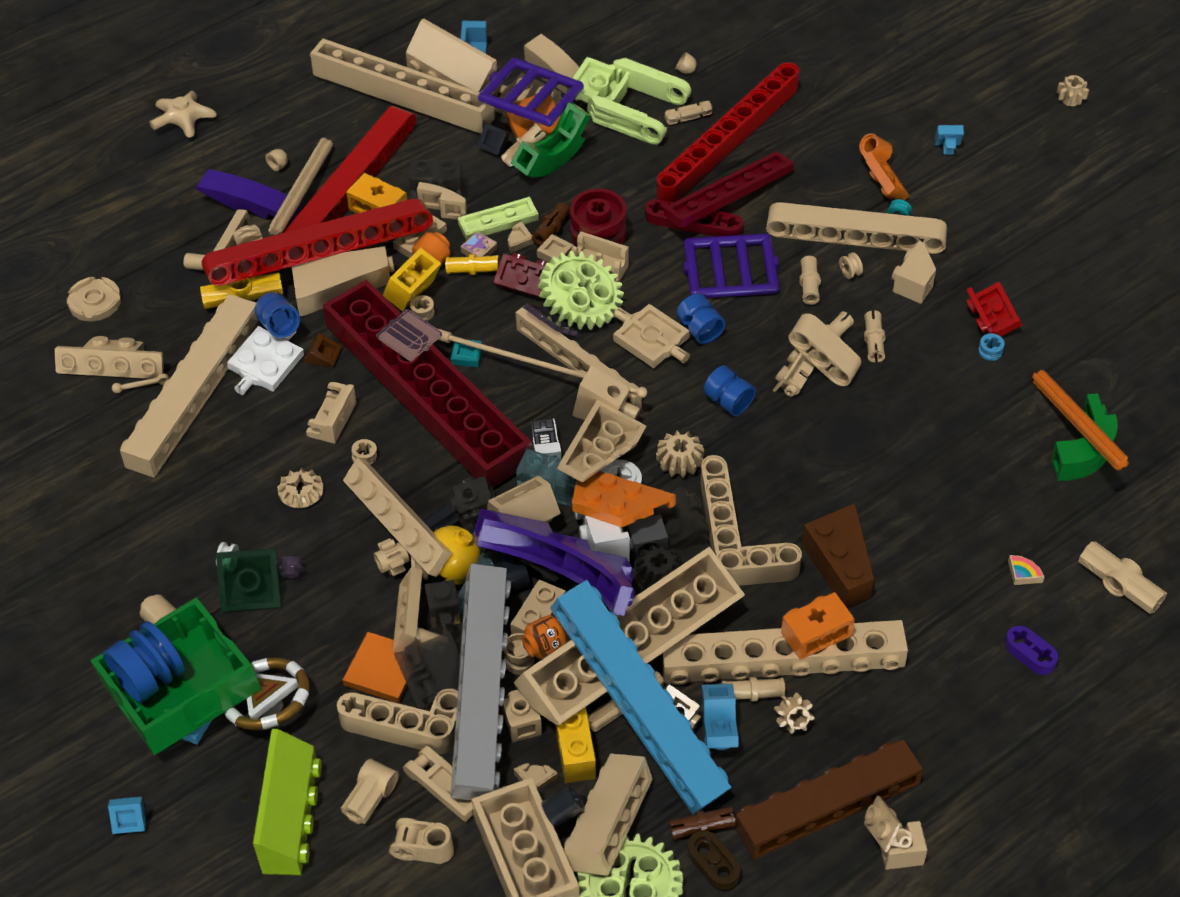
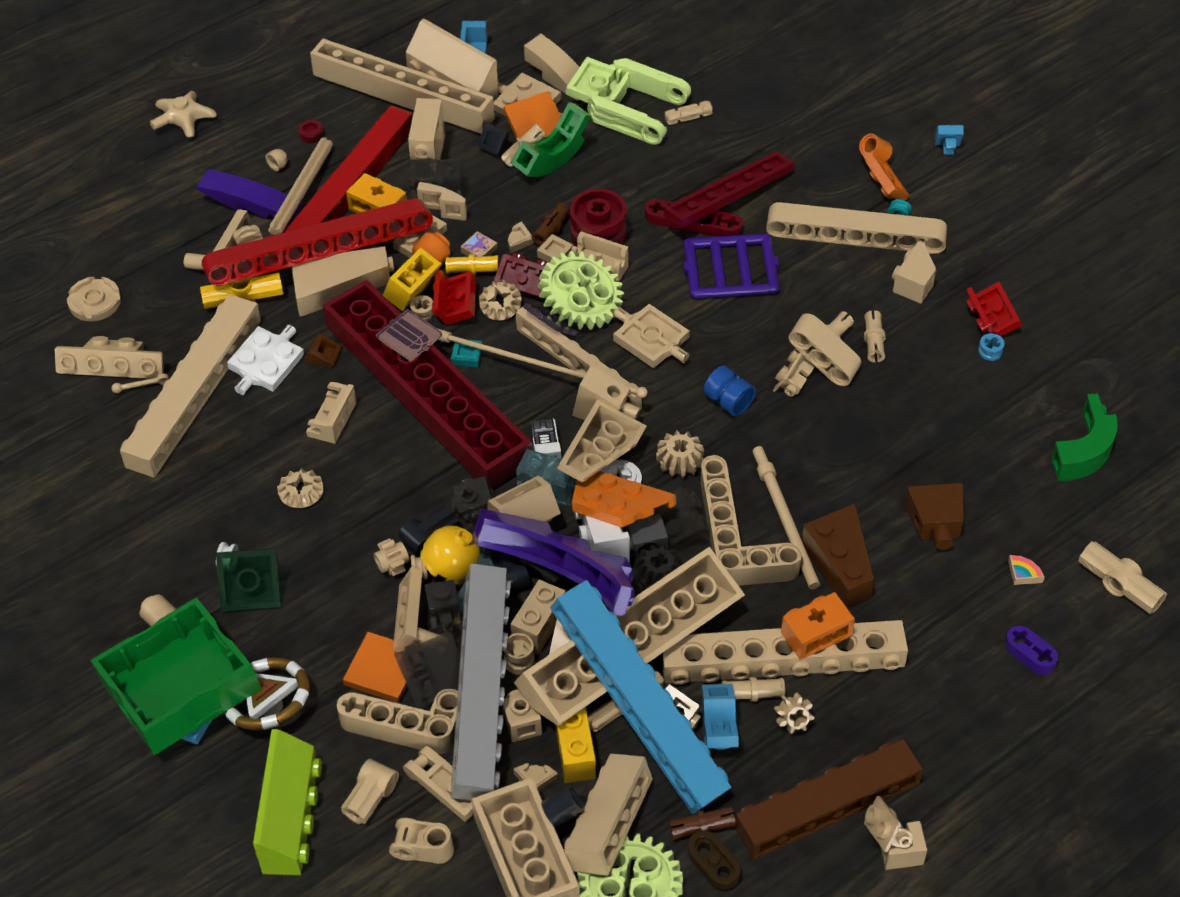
(127, 815): dark azure tile -> none
(149, 658): blue wheel -> none
(277, 314): blue wheel -> none
(291, 566): clear purple plate -> none
(310, 131): none -> dark red tile
(366, 445): tan bush -> none
(397, 517): tan plate -> none
(427, 130): none -> tan window
(454, 297): none -> red bracket
(492, 308): none -> tan gear
(498, 218): yellowish green tile -> none
(529, 112): dark purple bar -> none
(544, 637): orange head -> none
(686, 64): tan hinge -> none
(700, 318): blue wheel -> none
(727, 133): red beam -> none
(767, 473): none -> tan bar
(810, 280): tan pin -> none
(851, 265): tan bush -> none
(936, 512): none -> reddish brown torso
(1072, 90): tan gear -> none
(1080, 420): orange axle -> none

